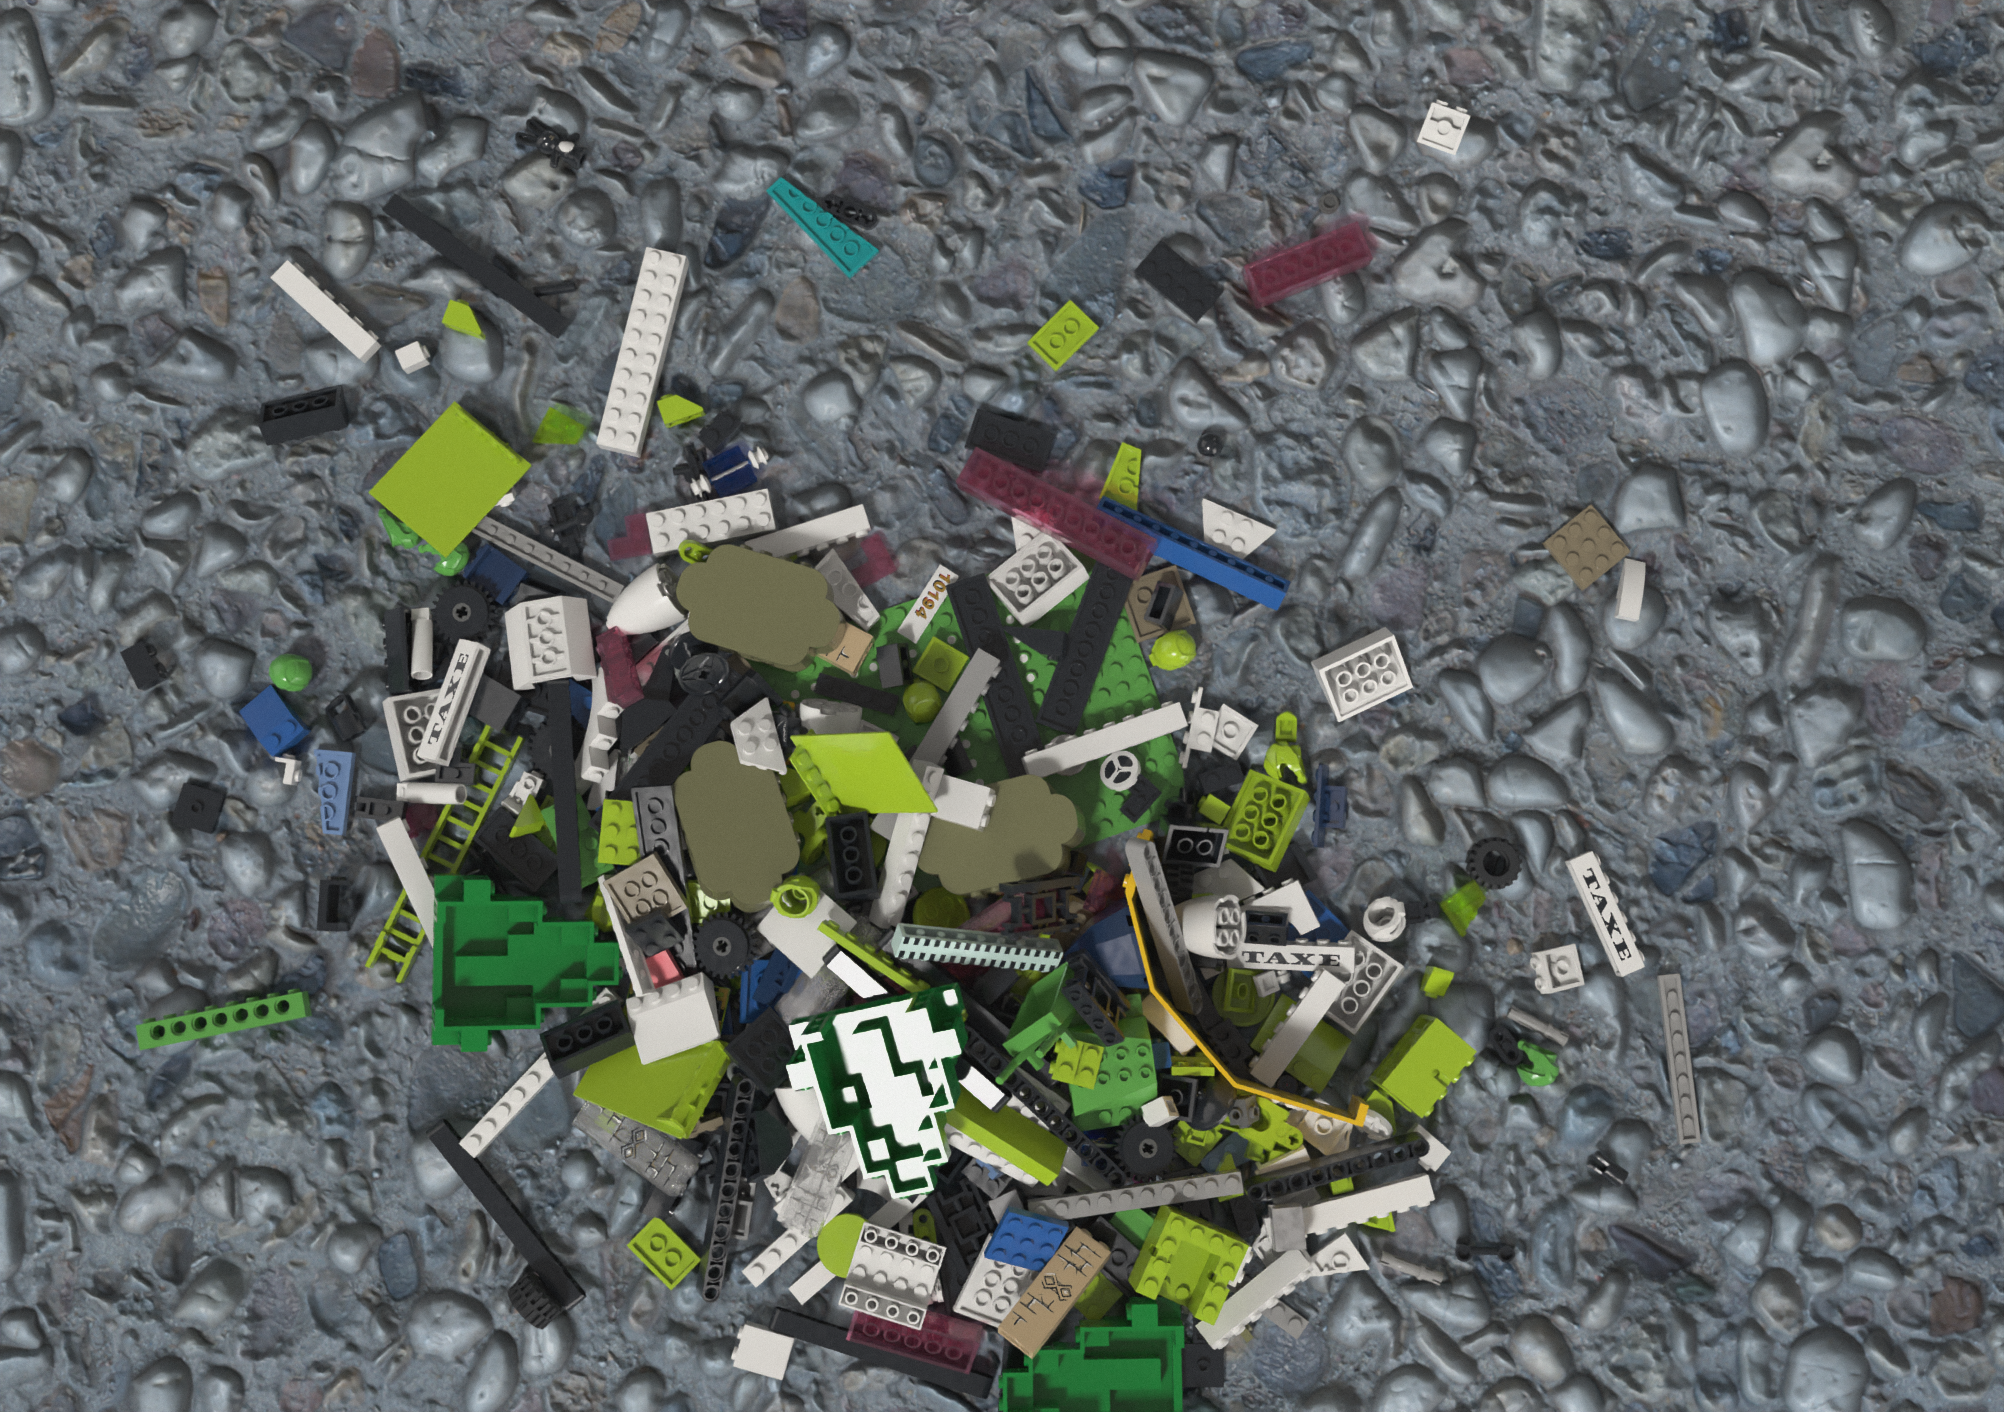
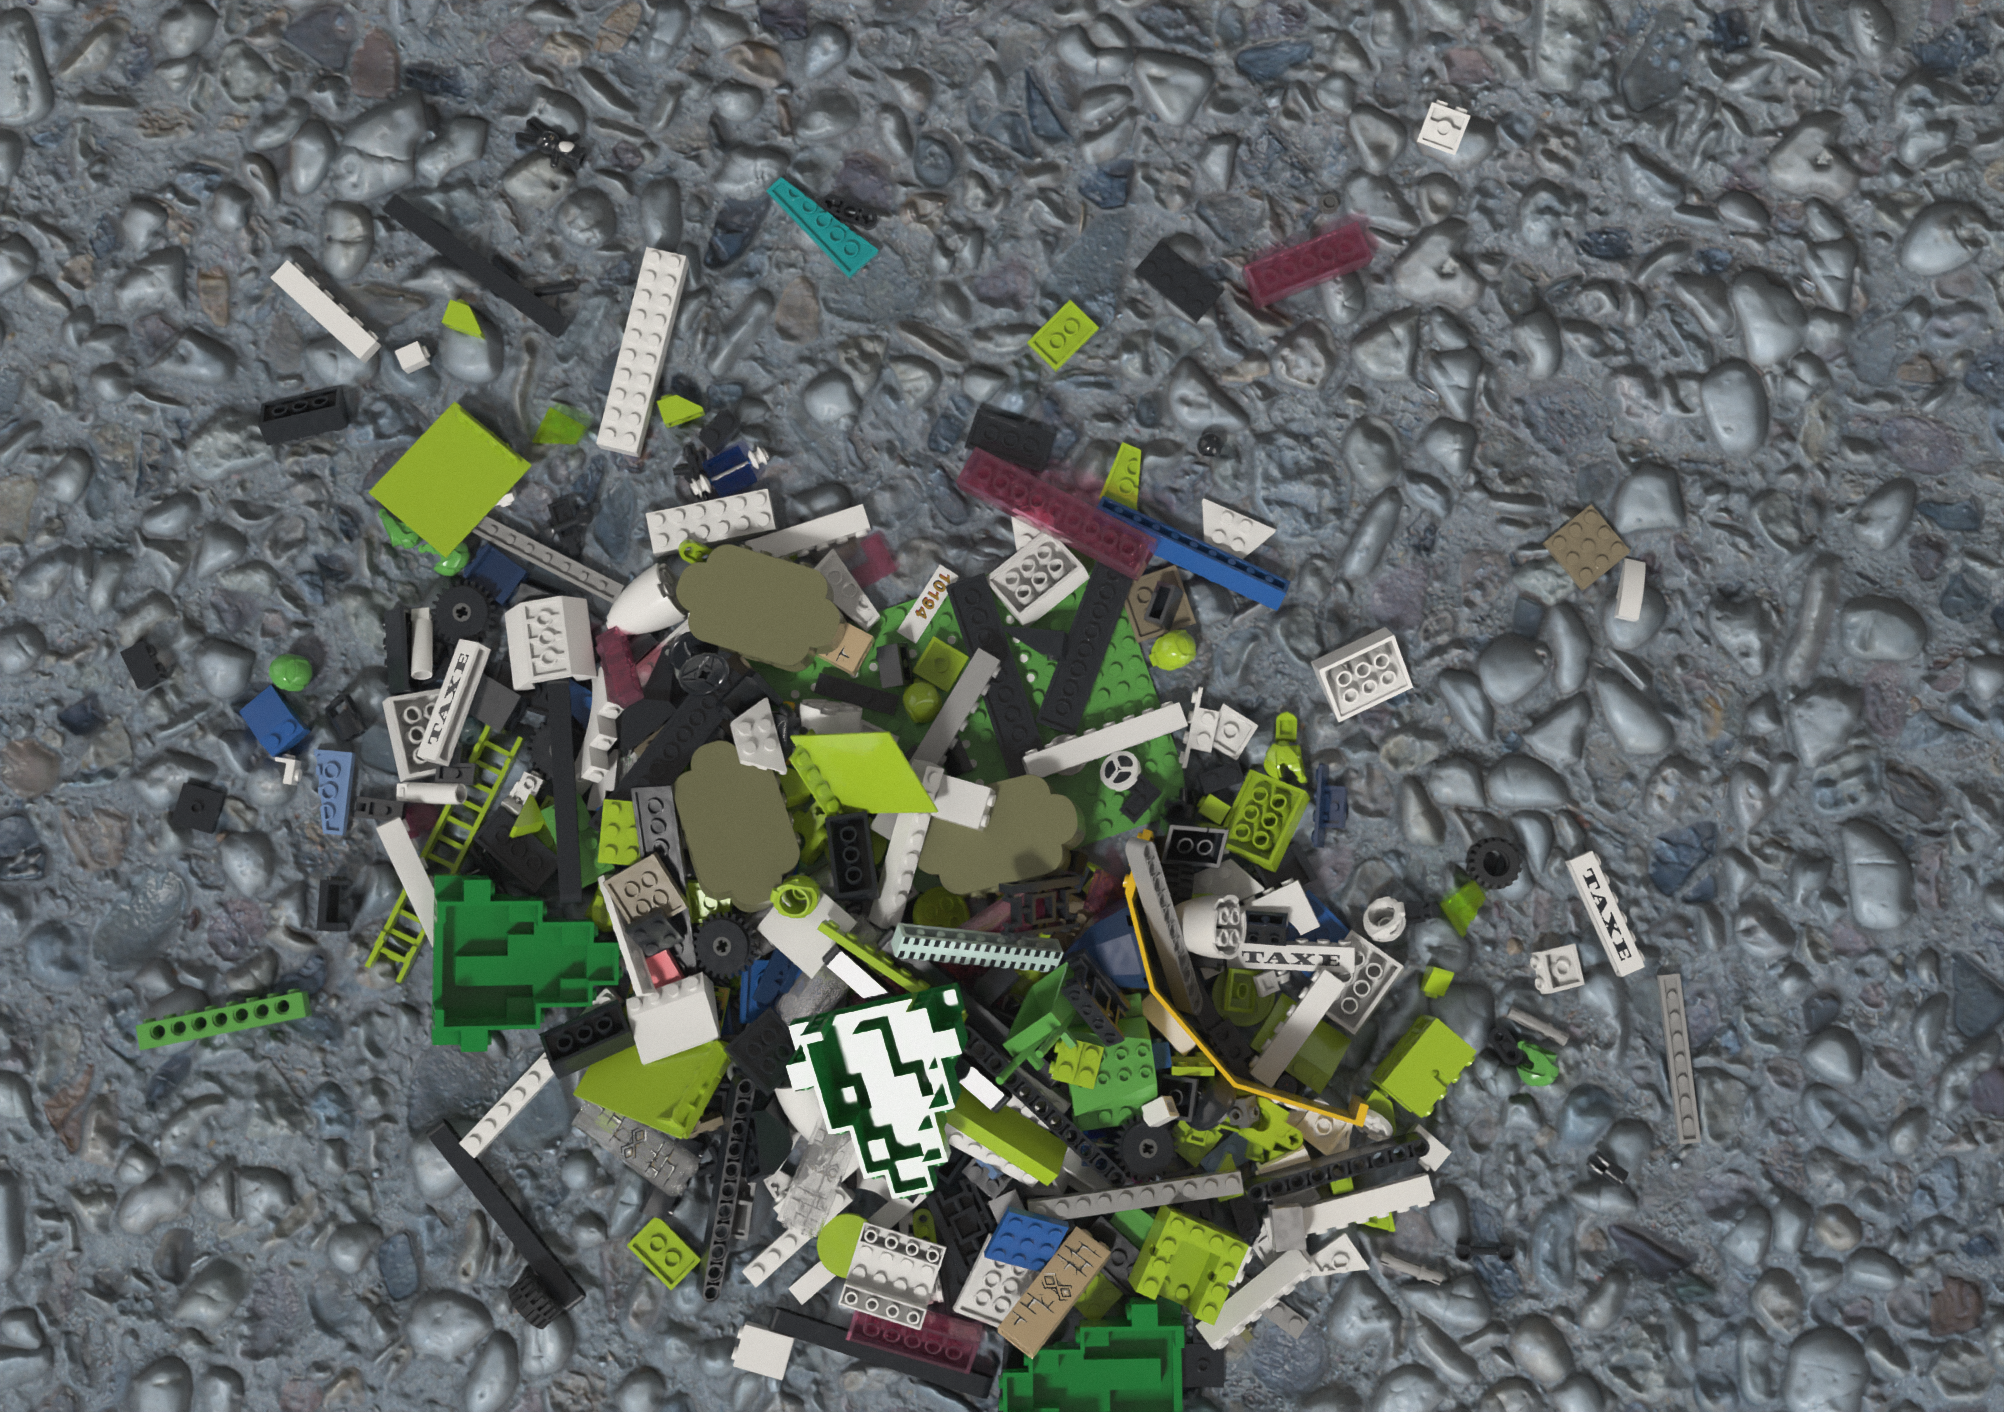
(637, 540): clear pink plate -> none

